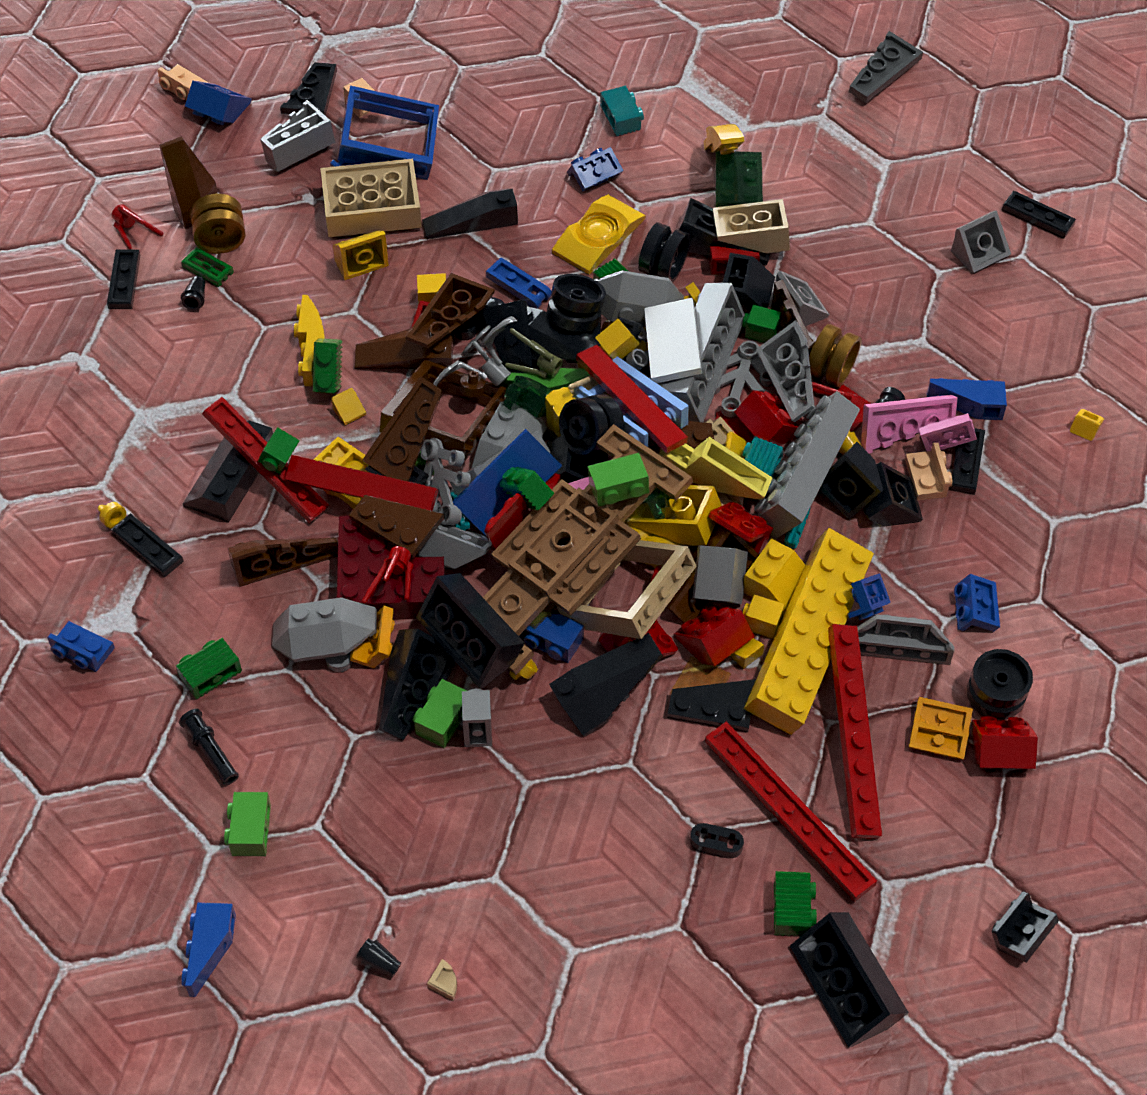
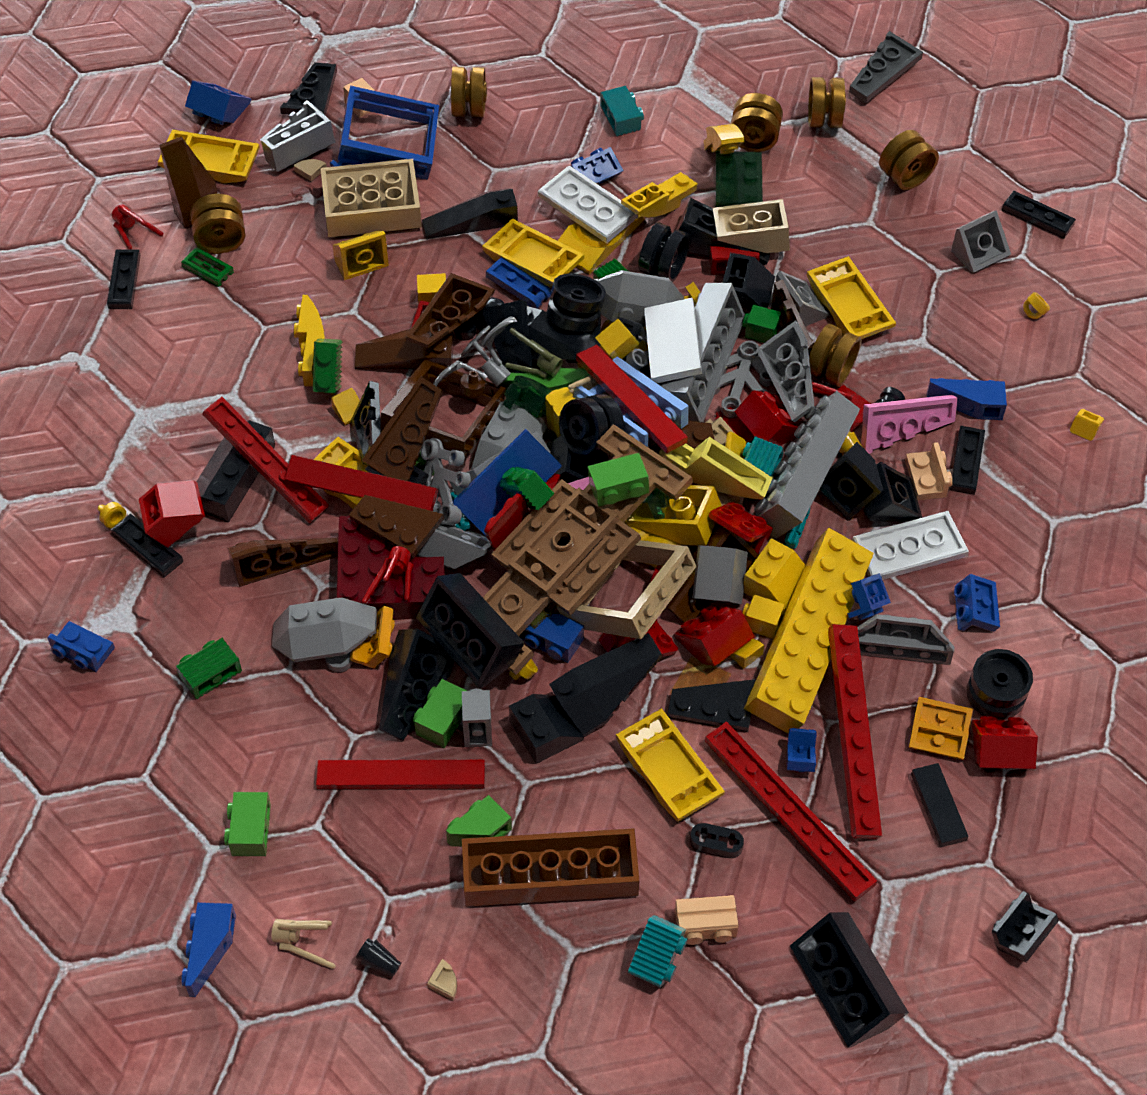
(171, 510): none -> red slope
(177, 80): light nougat bracket -> none
(194, 294): black cone -> none
(203, 737): black pin -> none
(222, 157): none -> yellow slope
(278, 451): green brick -> none
(289, 931): none -> tan plant
(309, 168): none -> tan tile
(366, 419): none -> black wing
(401, 774): none -> red tile
(469, 92): none -> pearl gold wheel
(482, 820): none -> bright green slope
(532, 252): none -> yellow slope
(543, 726): none -> black slope
(550, 867): none -> dark orange brick
(587, 204): none -> white tile
(657, 951): none -> teal brick
(662, 198): none -> yellow slope
(669, 765): none -> yellow slope
(707, 918): none -> light nougat brick
(758, 120): none -> pearl gold wheel
(793, 903): green brick -> none
(801, 750): none -> blue bracket
(826, 101): none -> pearl gold wheel
(849, 298): none -> yellow slope
(908, 159): none -> pearl gold wheel
(913, 545): none -> white tile
(939, 805): none -> black tile
(948, 432): bright pink bracket -> none
(1038, 303): none -> yellow tile

